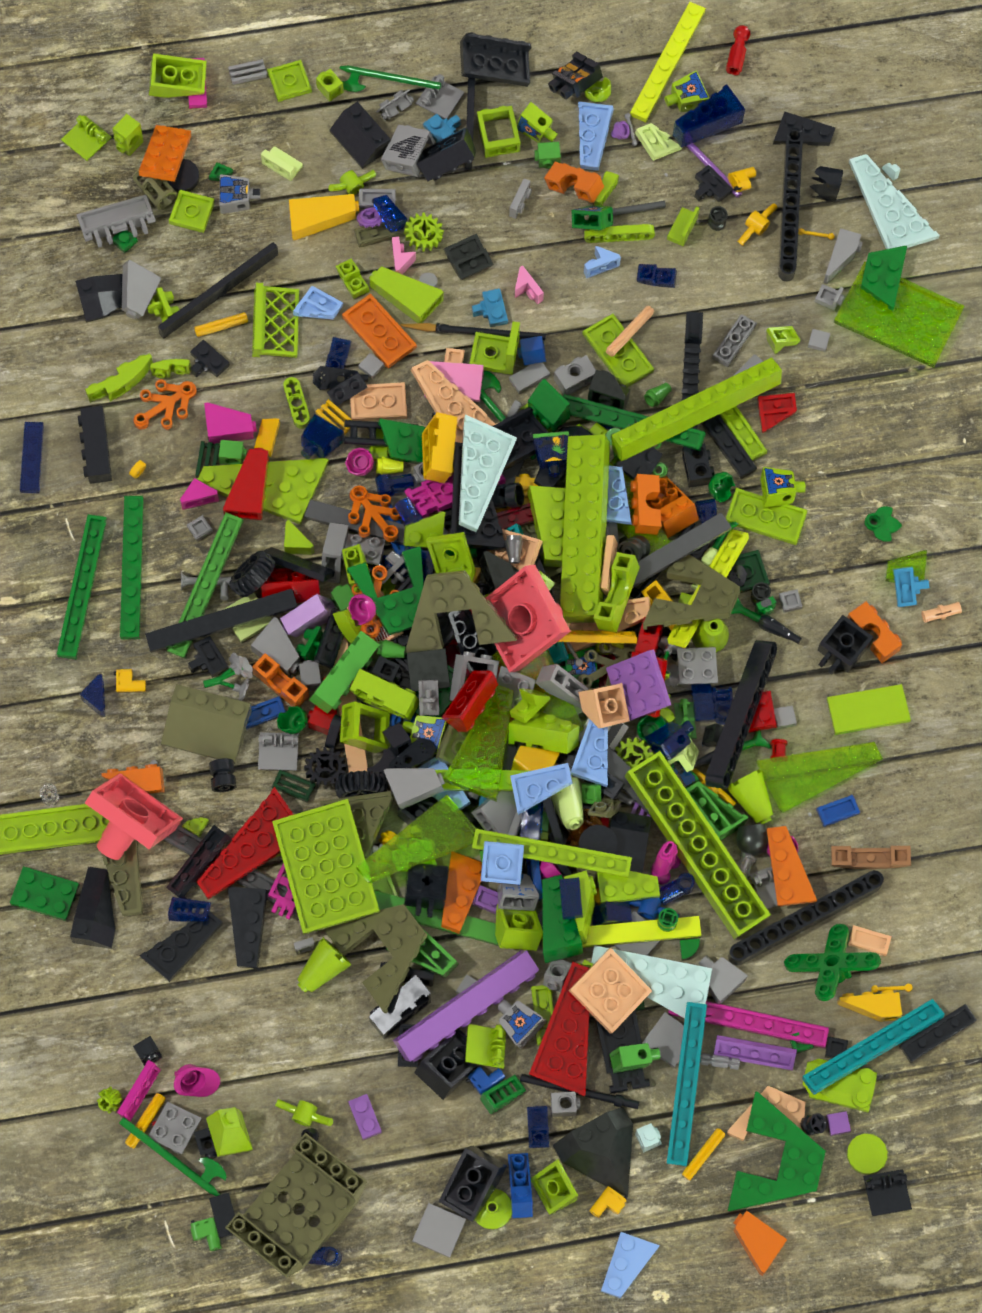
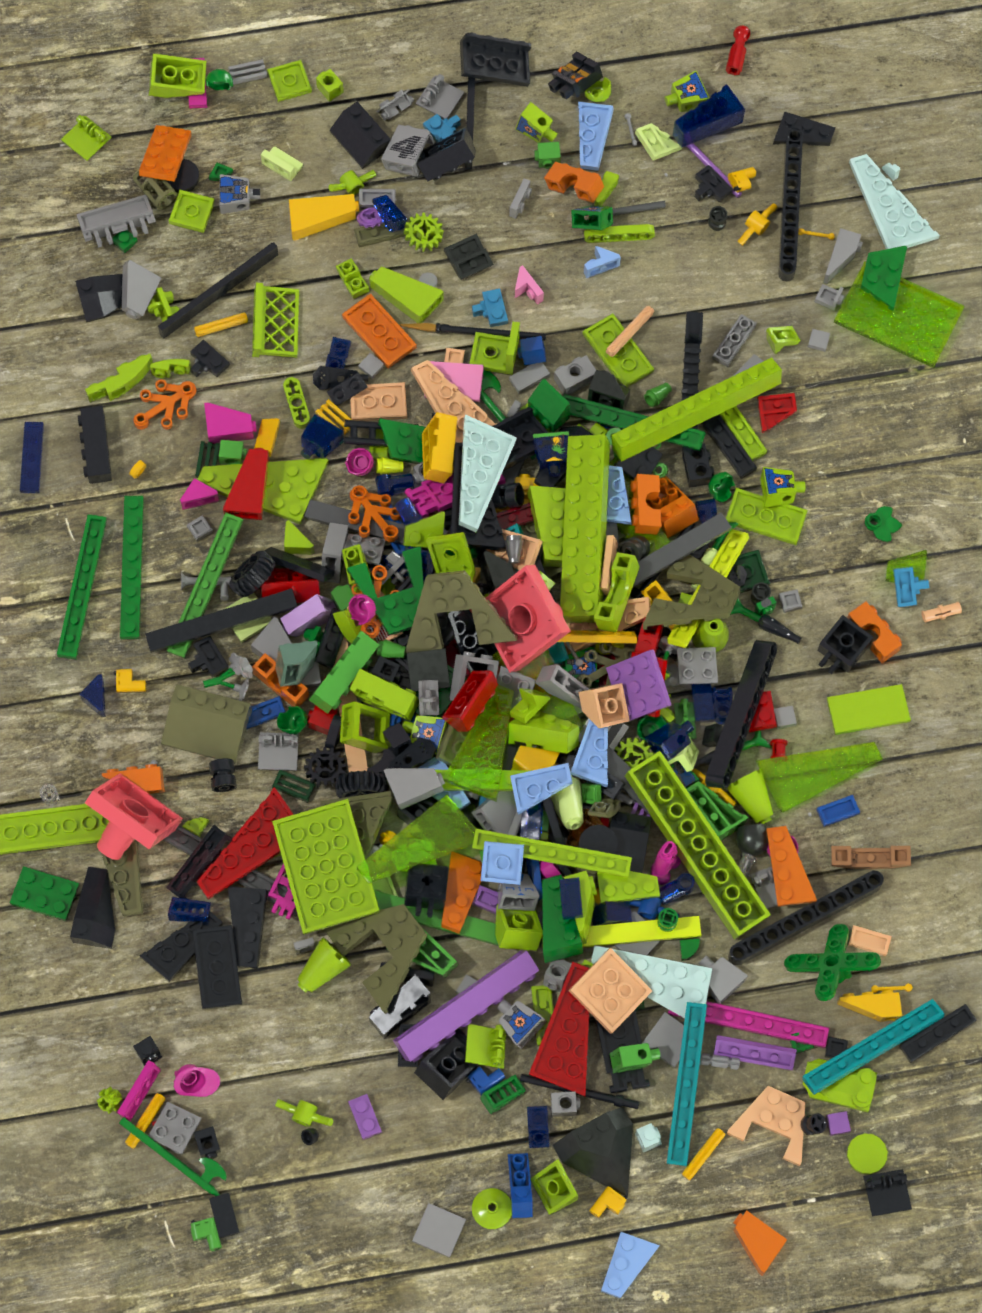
(127, 135): lime brick -> none
(217, 967): none -> black tile
(219, 80): none -> green hair
(229, 1132): lime slope -> none
(295, 662): none -> sand green slope
(312, 1180): olive slope -> none
(318, 305): light blue wing -> none
(320, 1257): clear blue piece -> none
(353, 86): green piece -> none
(401, 260): bright pink slope -> none
(472, 1182): black slope -> none
(503, 146): lime window -> none
(621, 130): medium lavender tile -> none
(655, 276): clear blue slope -> none
(667, 62): neon yellow plate -> none
(683, 225): lime panel -> none
(799, 1163): green wing -> none
(831, 184): black piece -> none

